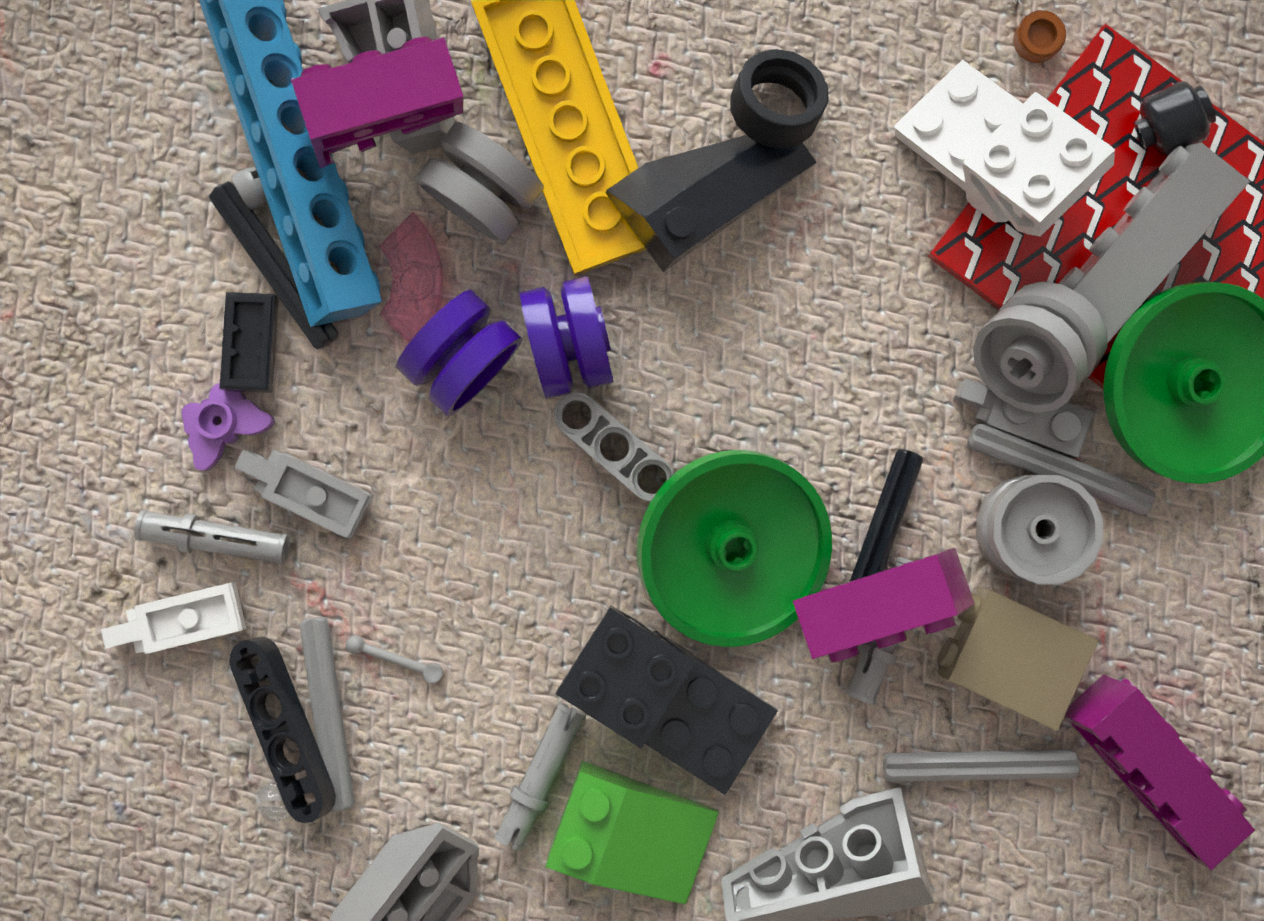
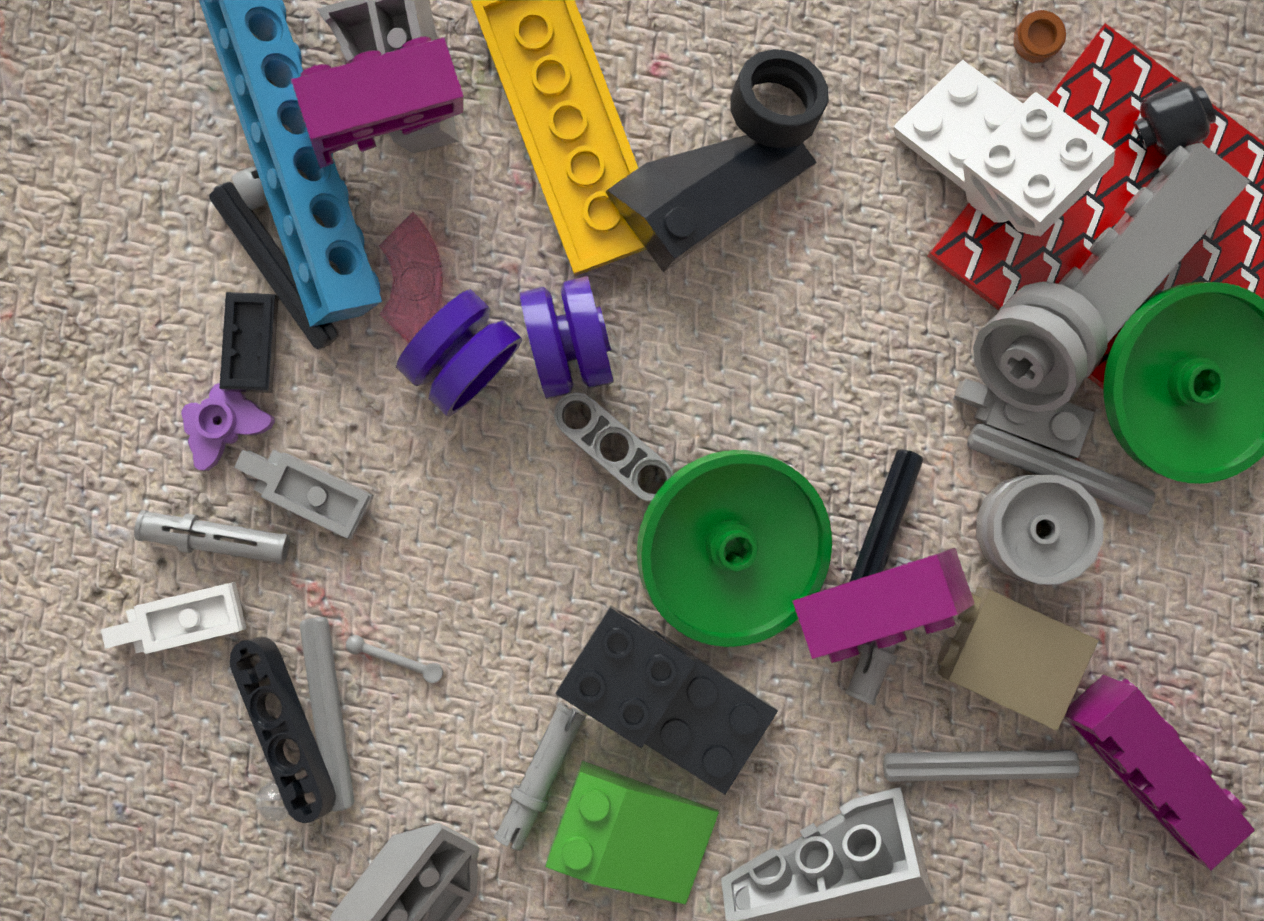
(484, 178): light grey wheel -> none

